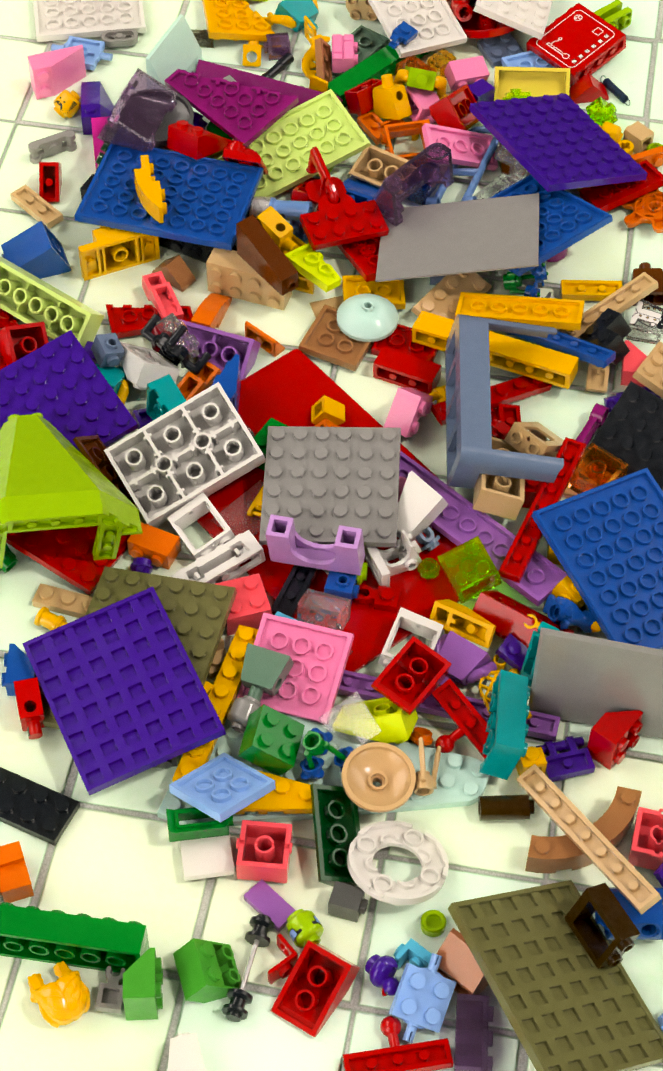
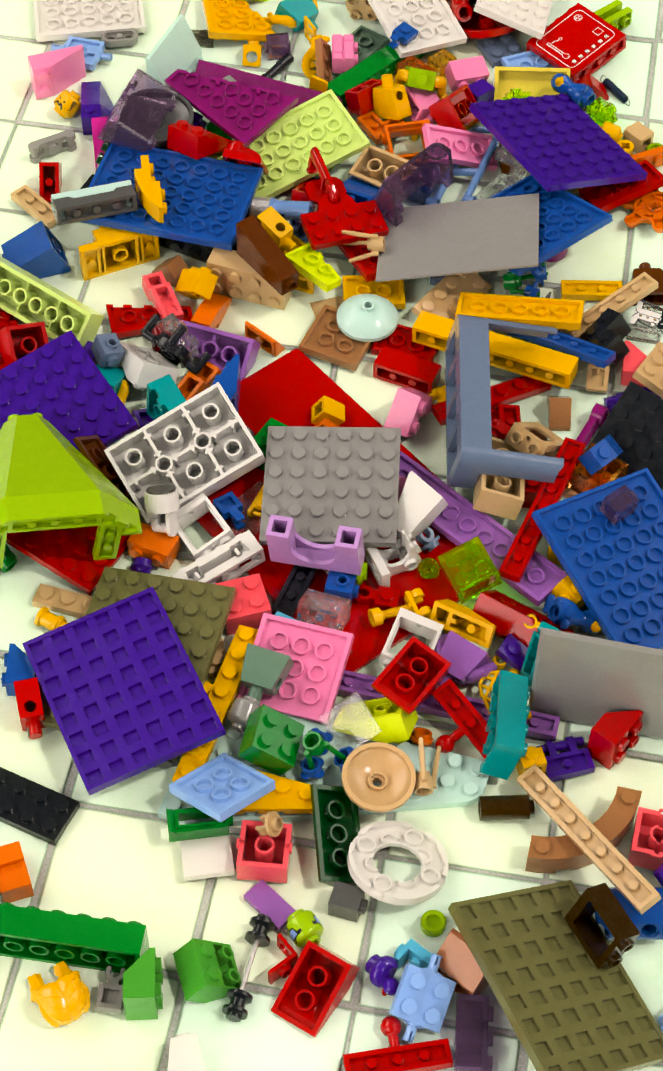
(94, 202): none -> dark grey piece
(162, 500): none -> white piece
(196, 283): none -> yellow brick
(230, 506): none -> blue plate
(272, 824): none -> tan plate
(374, 243): none -> tan plant
(411, 598): none -> yellow bar
(559, 413): none -> medium nougat slope
(578, 92): none -> blue animal
(600, 454): none -> blue slope
(619, 504): none -> clear purple brick

